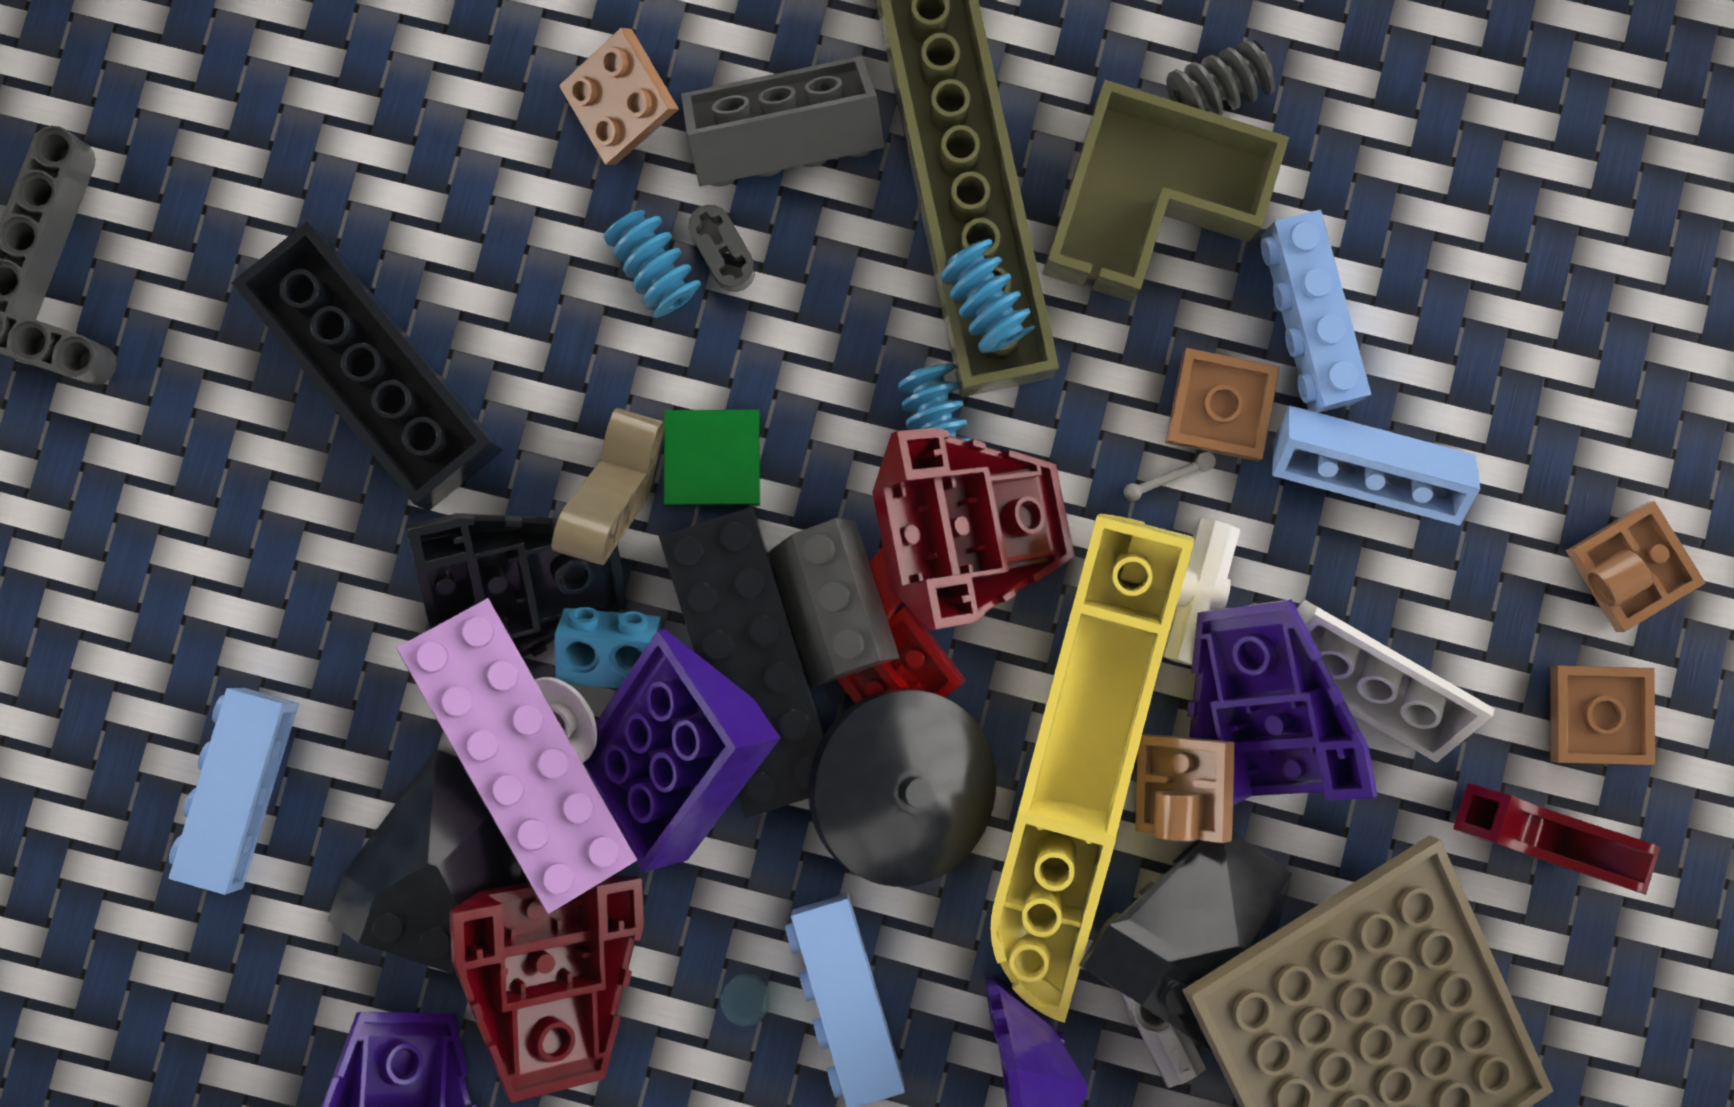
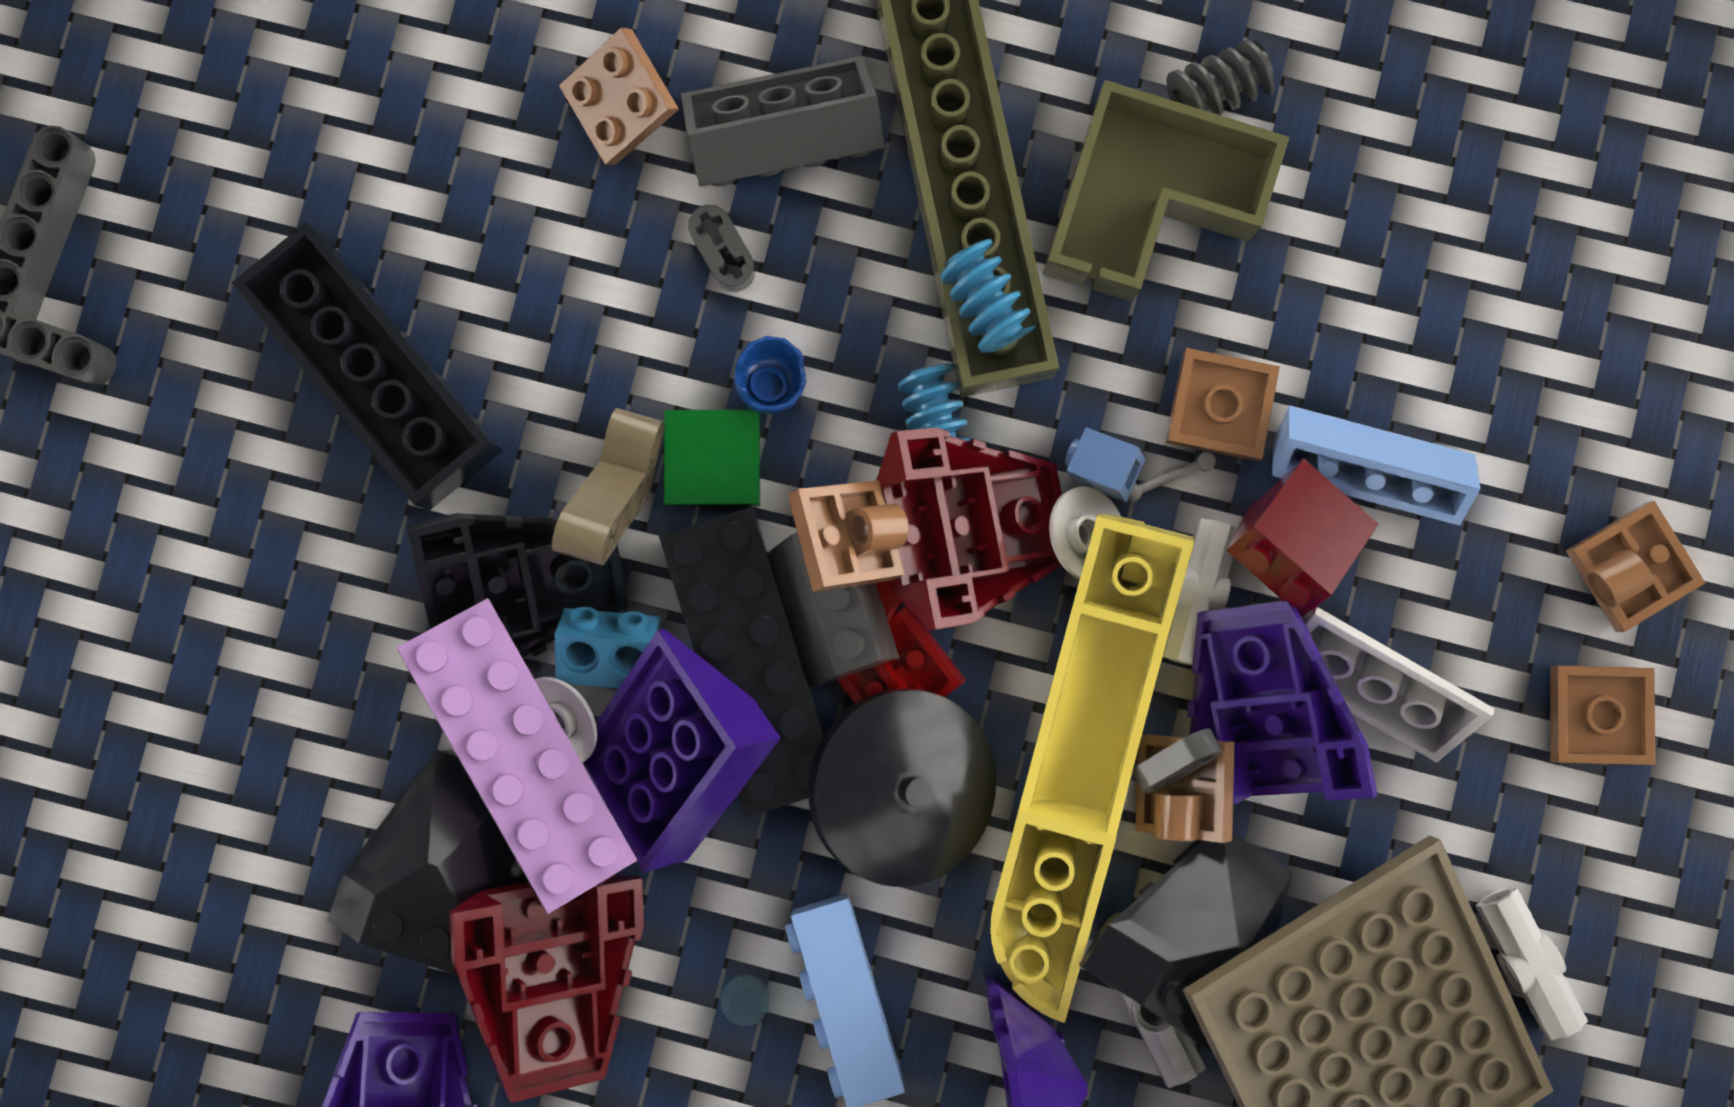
(232, 790): light blue brick -> none
(649, 262): dark azure piece -> none
(770, 375): none -> blue hair
(849, 534): none -> medium nougat plate
(1073, 524): none -> white dish
(1104, 463): none -> medium blue brick
(1177, 761): none -> dark grey beam
(1301, 537): none -> dark red slope
(1314, 312): light blue brick -> none
(1531, 963): none -> white piece
(1557, 838): dark red arch -> none

